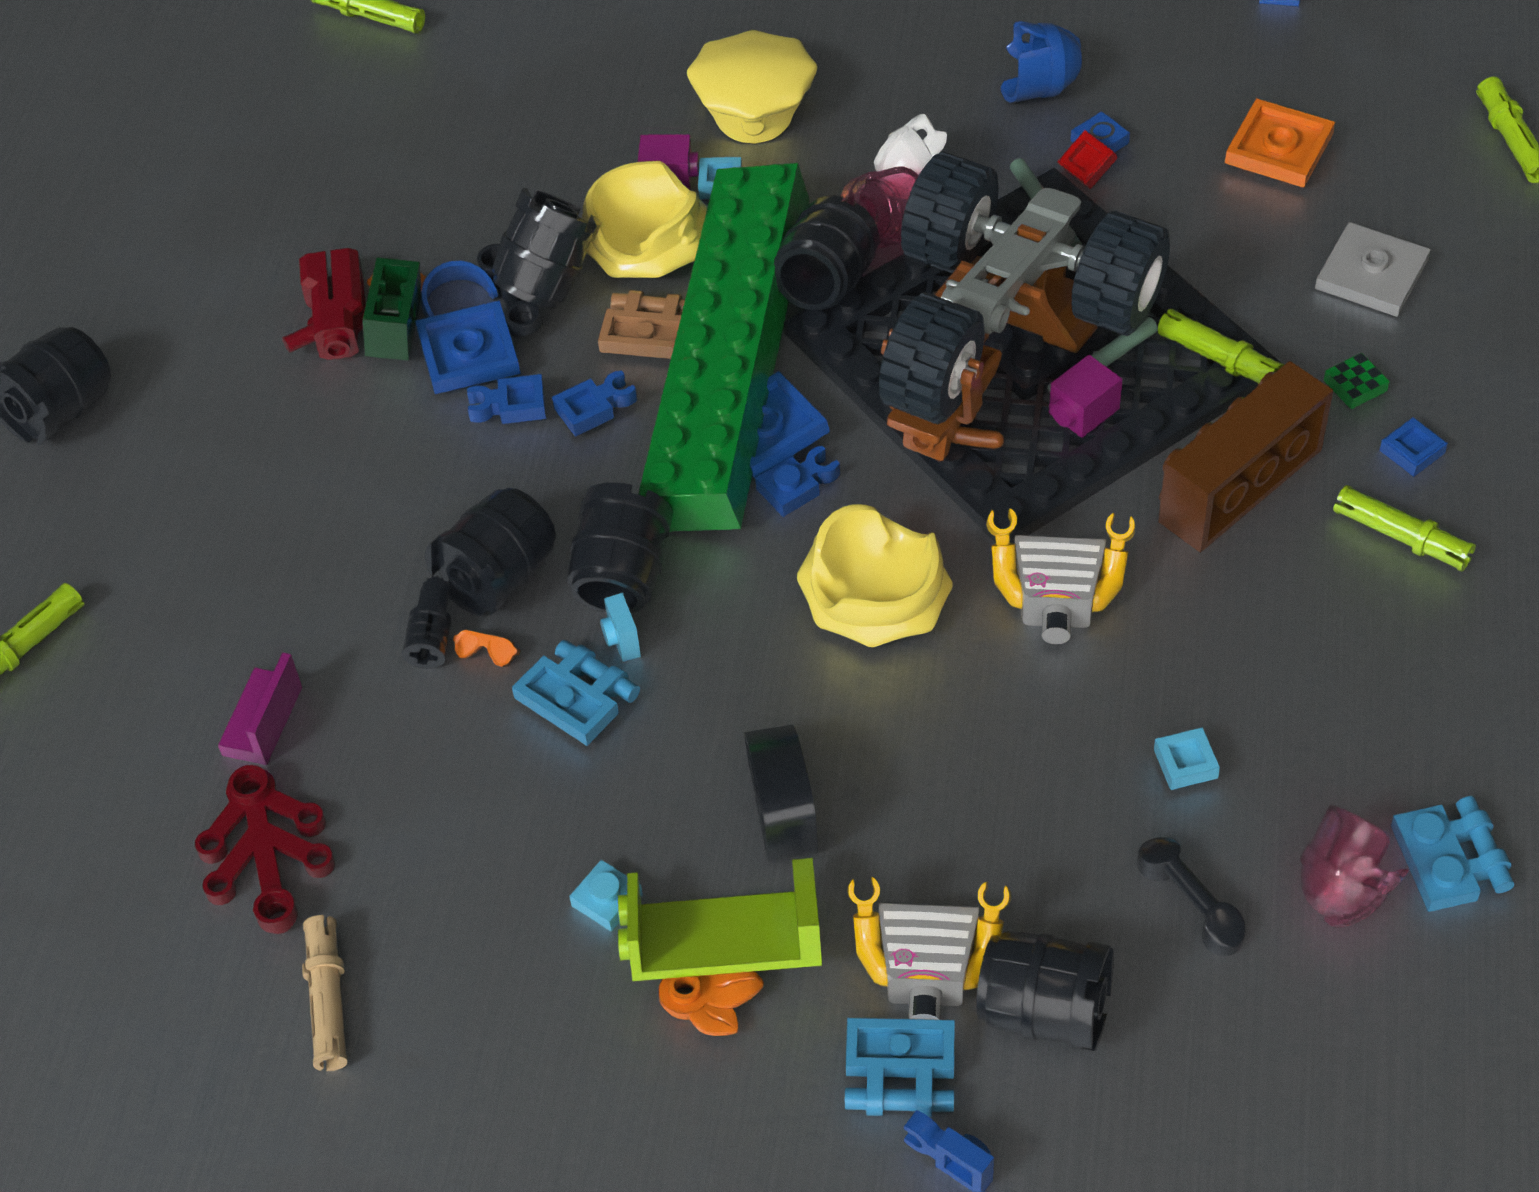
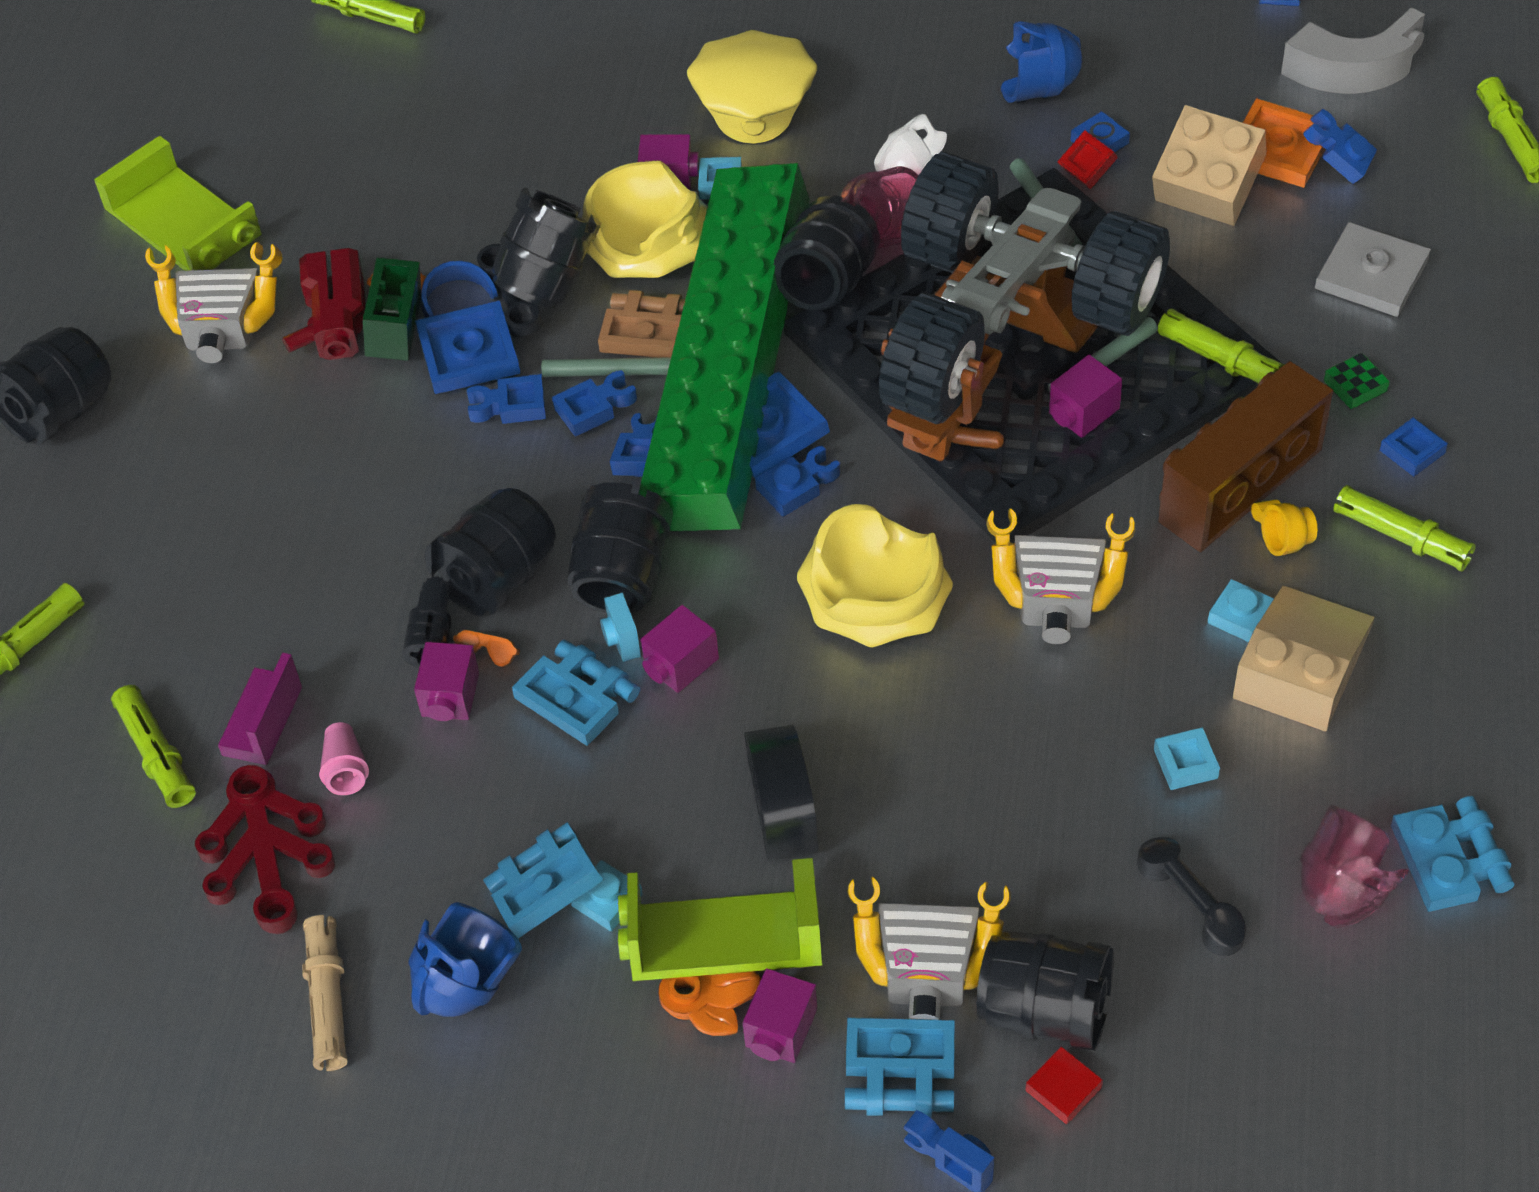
(160, 760): none -> lime pin
(174, 209): none -> lime panel
(216, 306): none -> torso
(342, 761): none -> bright pink cone
(446, 681): none -> magenta brick
(460, 961): none -> blue helmet
(542, 879): none -> dark azure plate
(605, 366): none -> sand green bar
(632, 449): none -> blue plate
(679, 649): none -> magenta brick
(779, 1016): none -> magenta brick
(1064, 1085): none -> red tile
(1209, 165): none -> tan brick
(1239, 610): none -> medium azure plate
(1285, 526): none -> yellow piece
(1301, 657): none -> tan slope
(1344, 146): none -> blue plate
(1353, 64): none -> light grey arch

